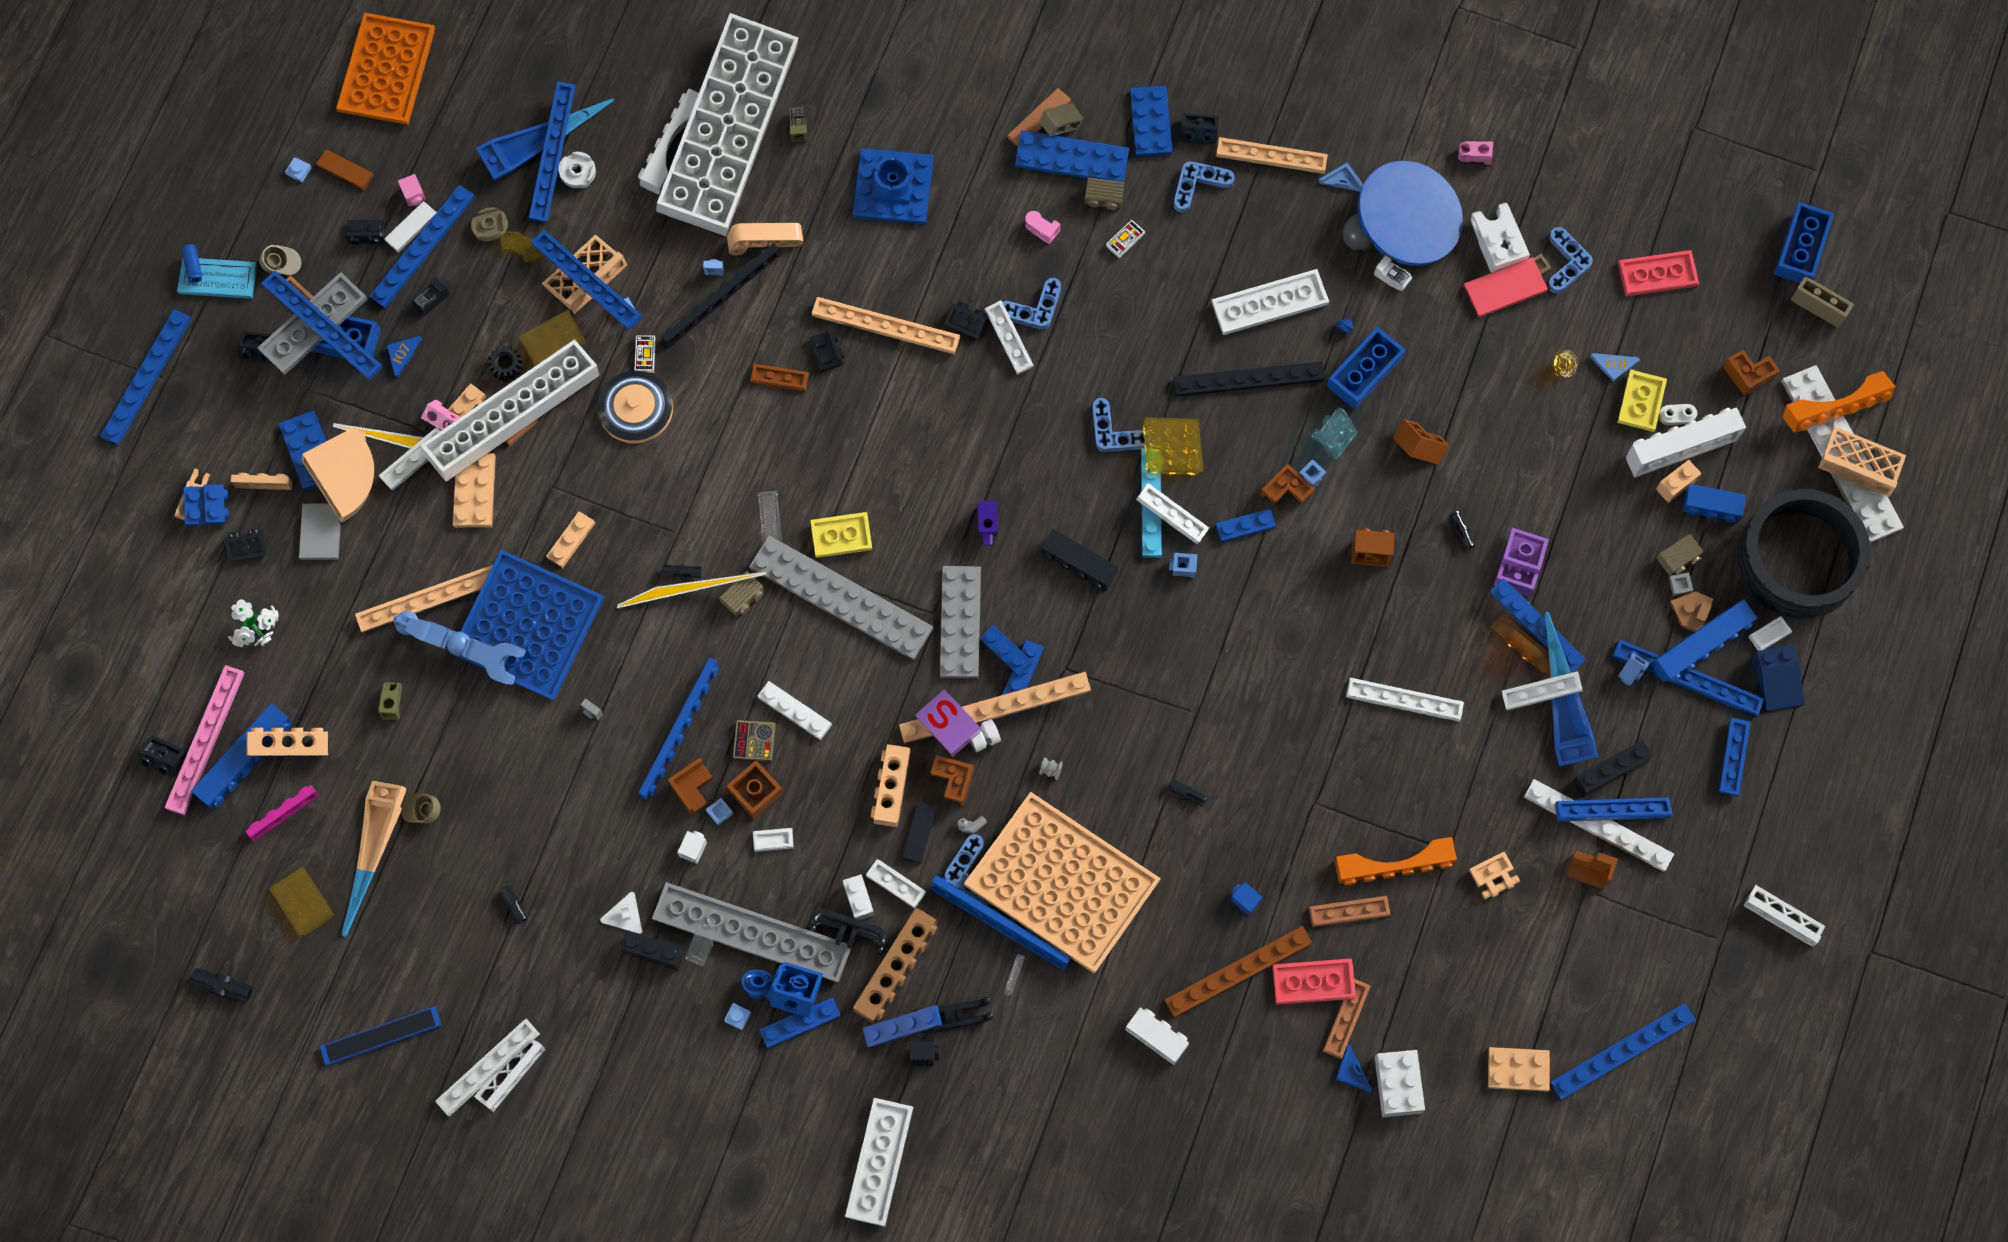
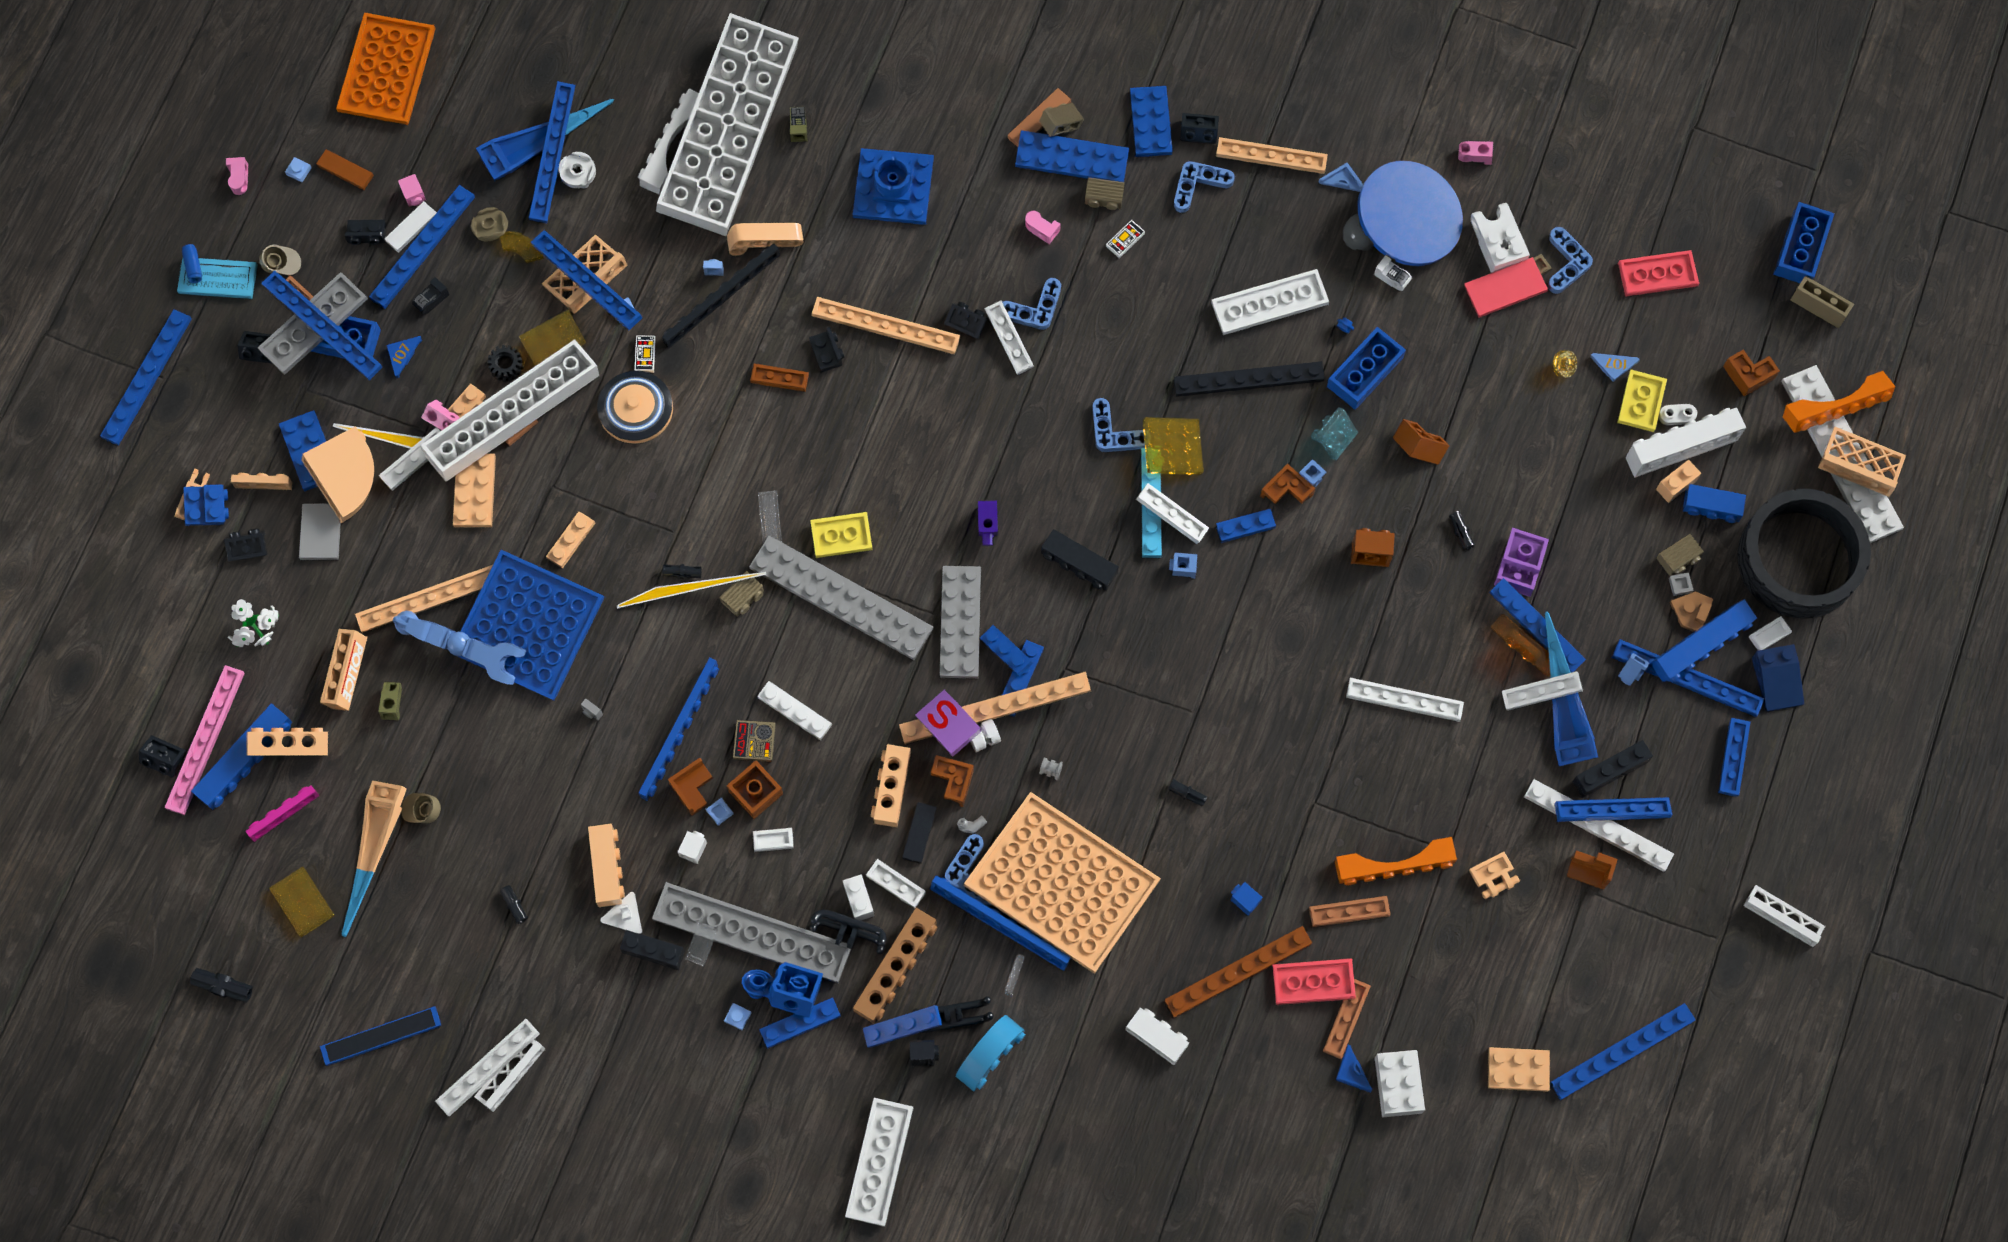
(239, 174): none -> bright pink leg
(343, 669): none -> light nougat brick
(605, 865): none -> light nougat brick
(990, 1048): none -> dark azure brick

